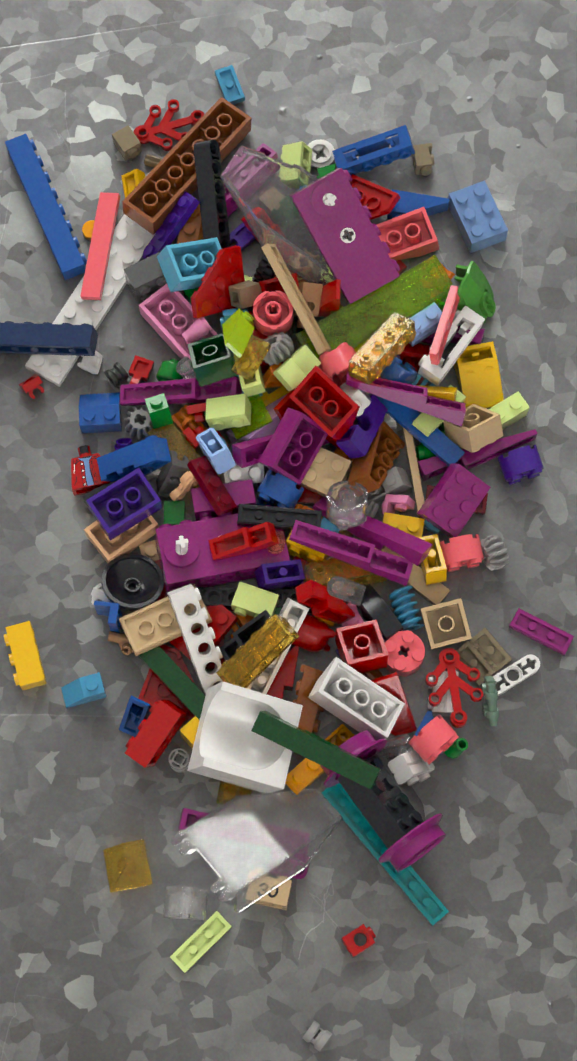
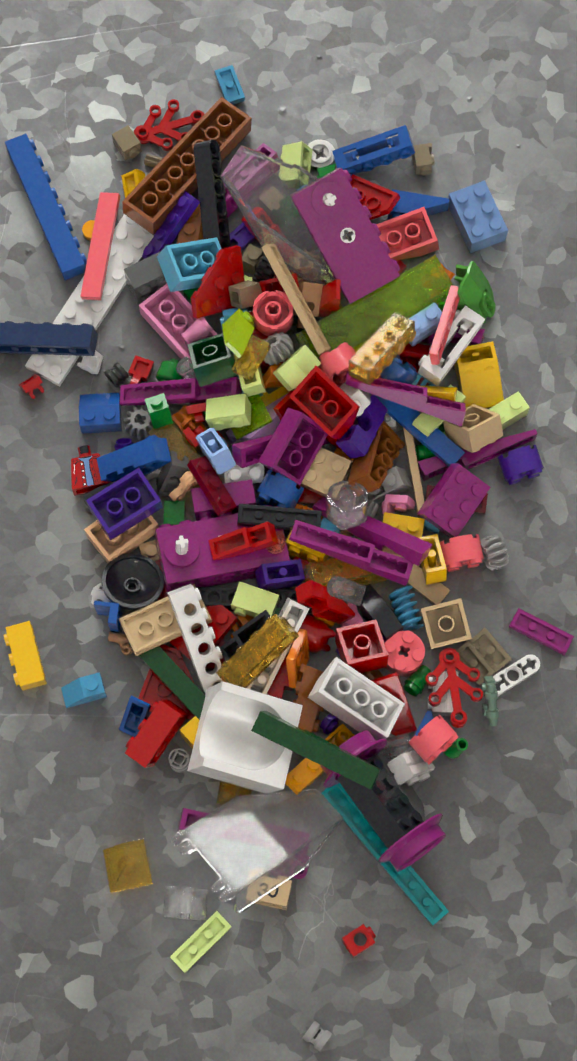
(251, 258): none -> dark tan brick
(297, 655): none -> orange tile
(329, 724): none -> dark purple plate
(416, 682): none -> green cone

